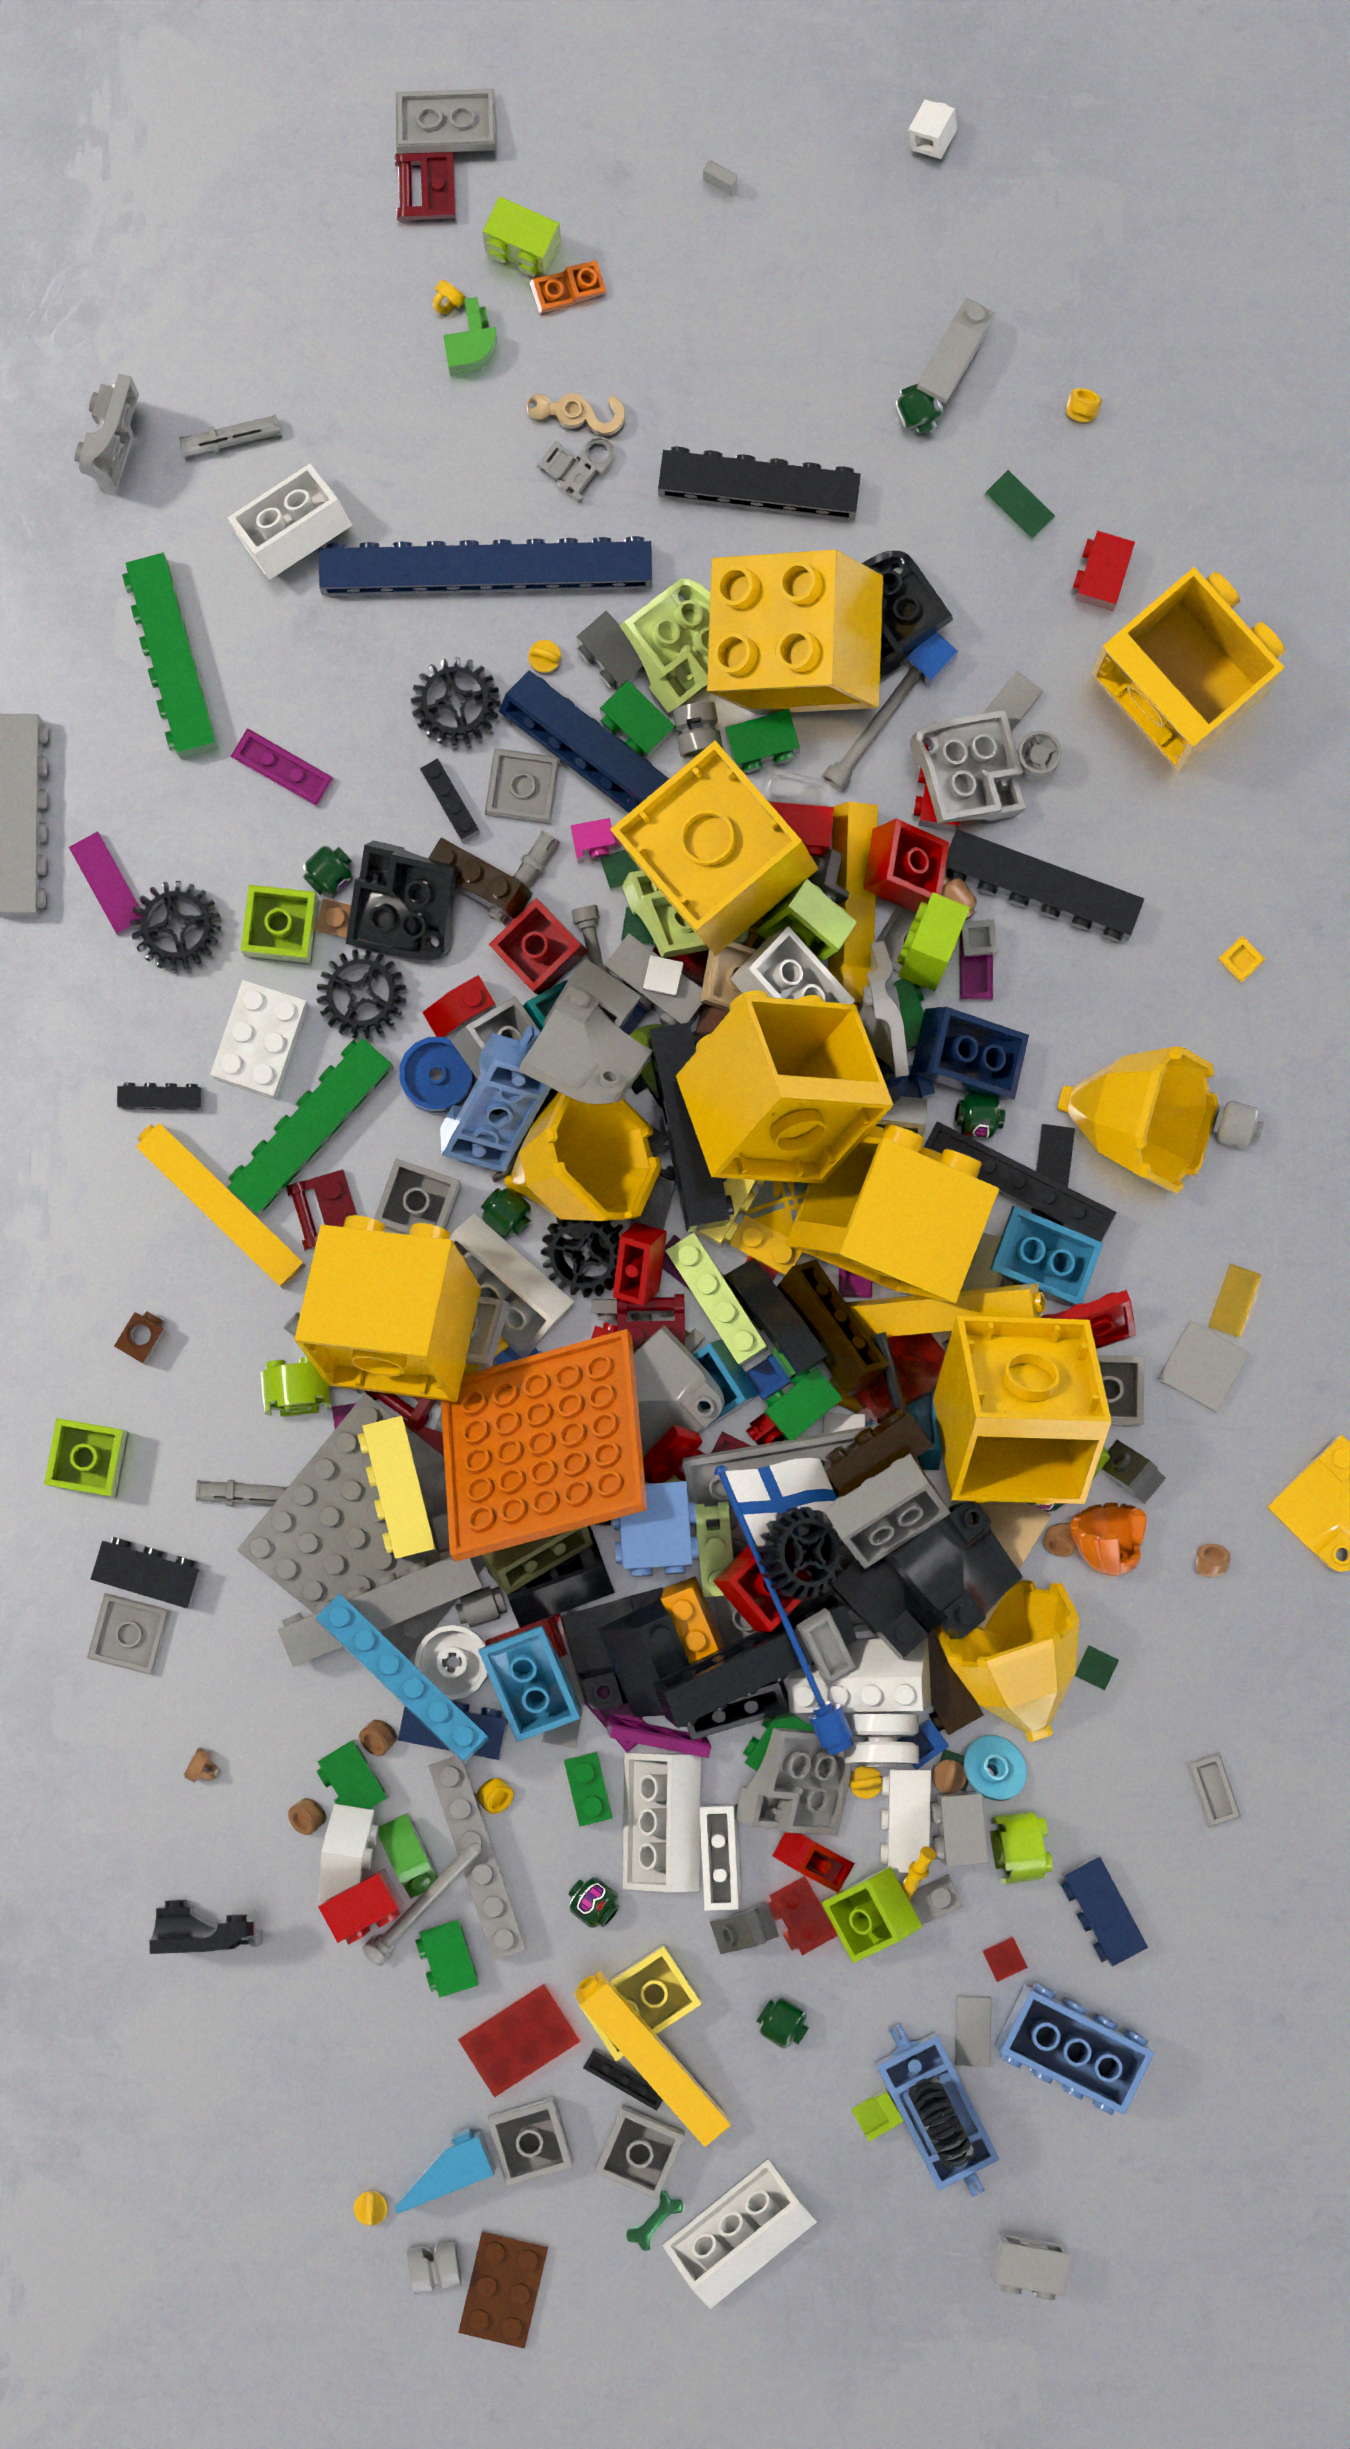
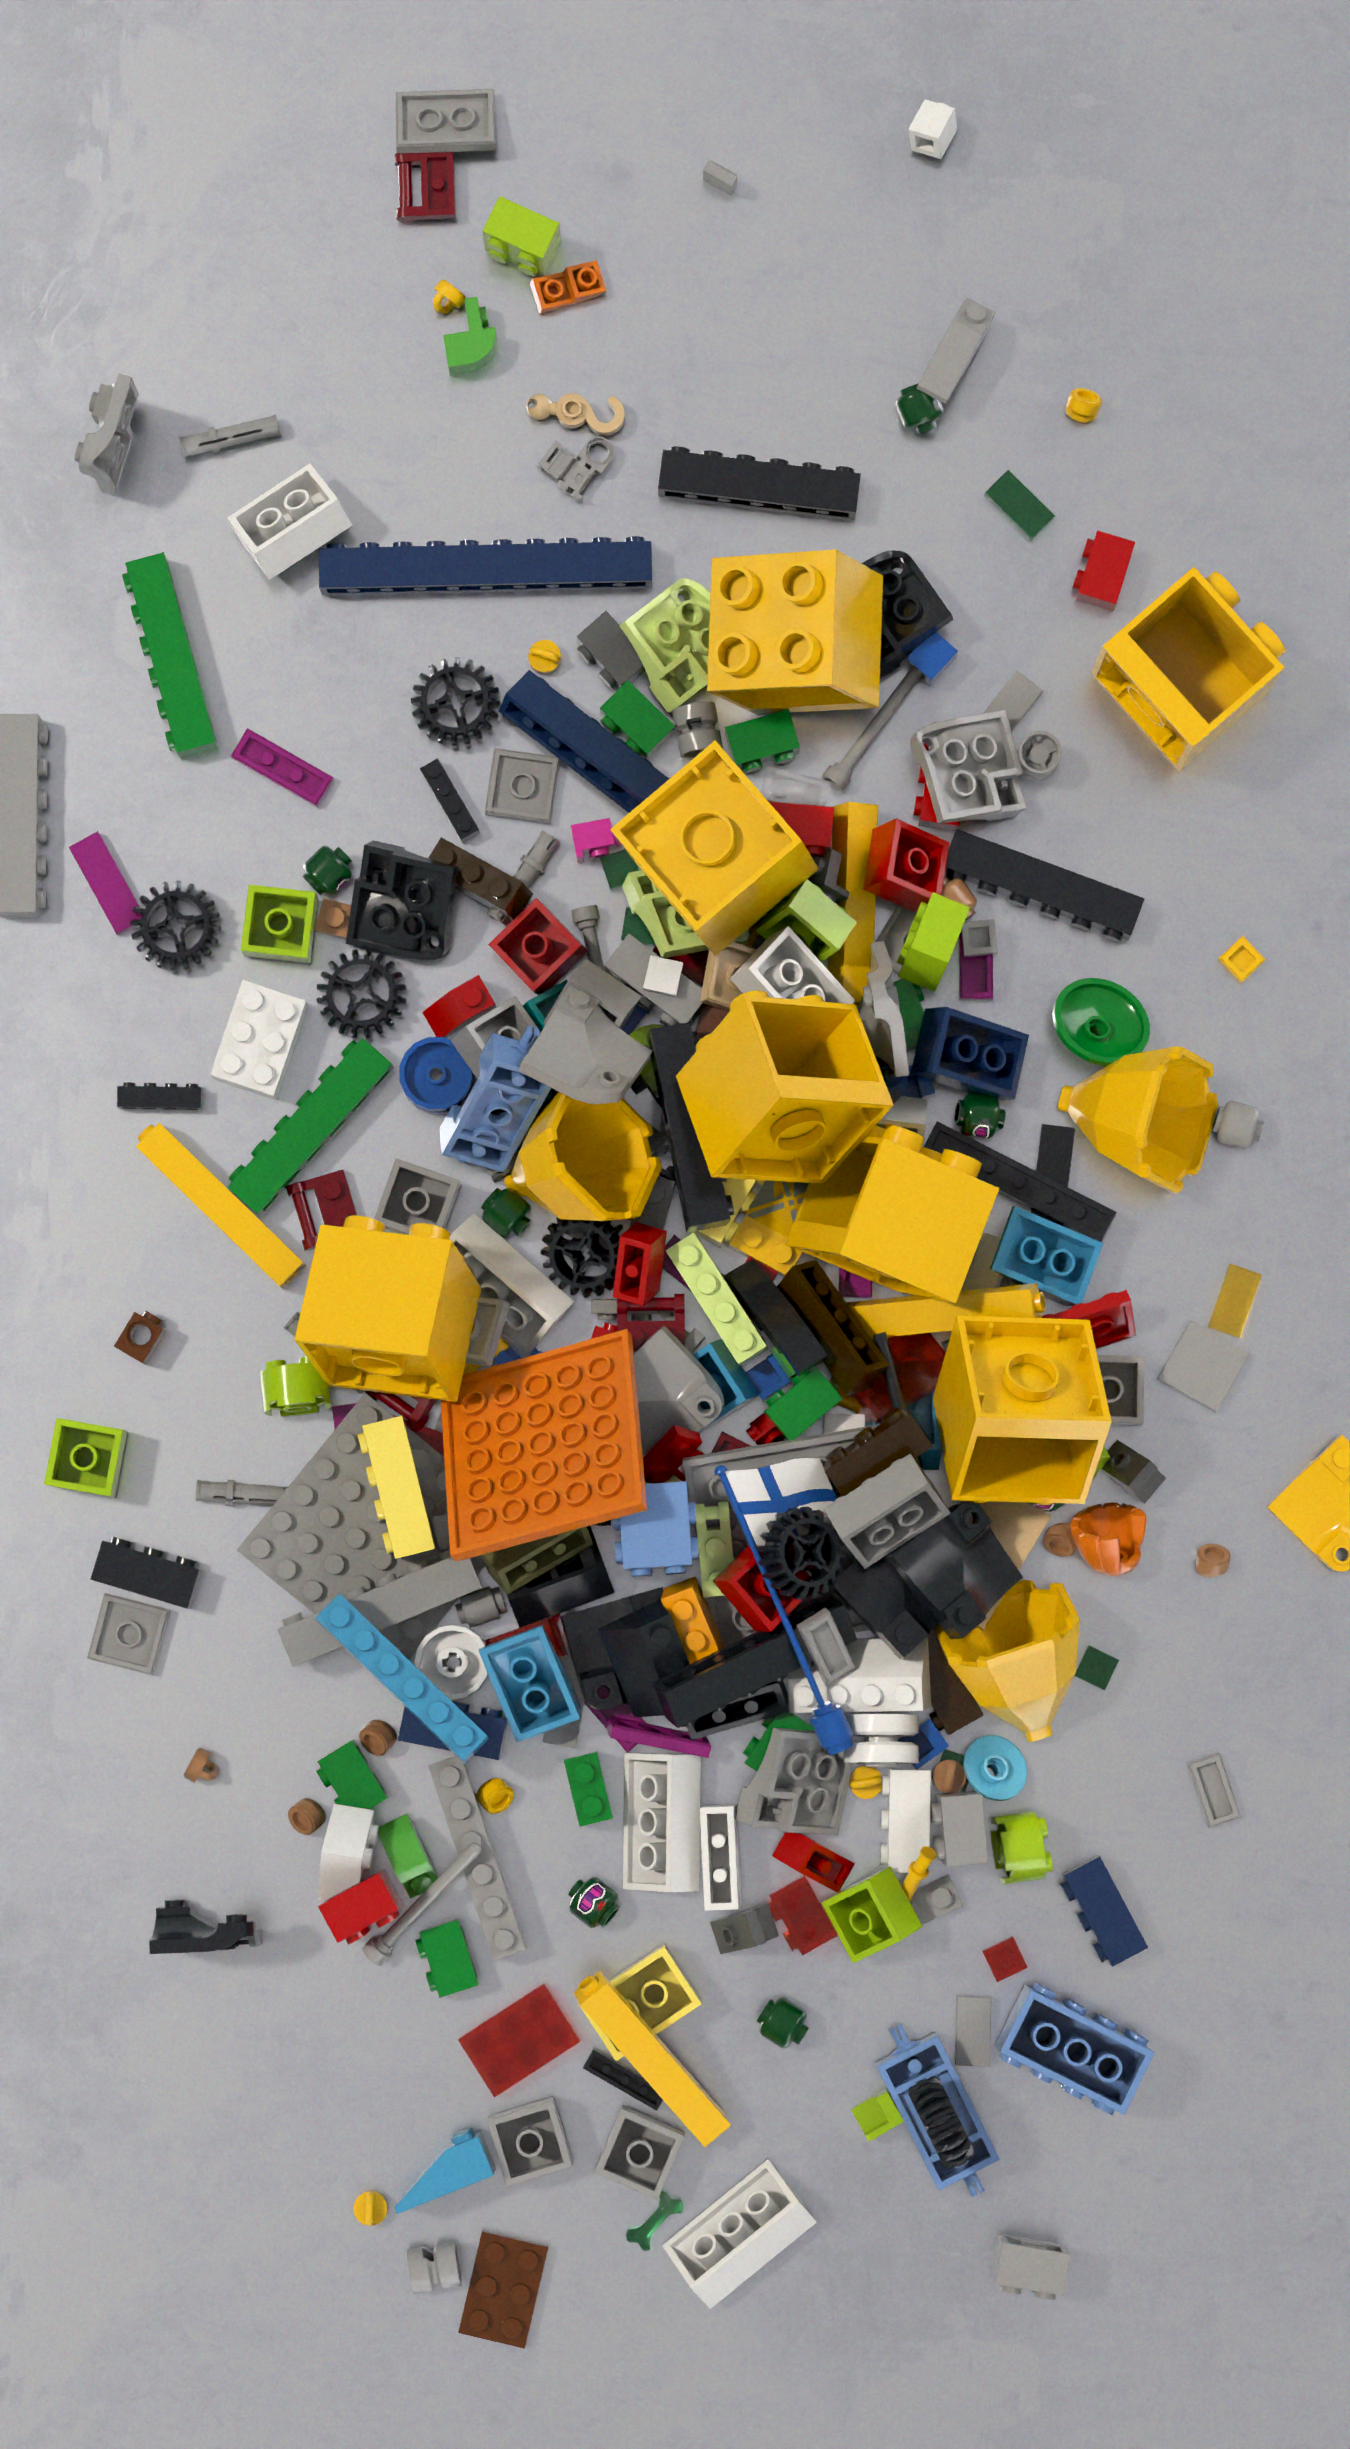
(1100, 1009): none -> green dish

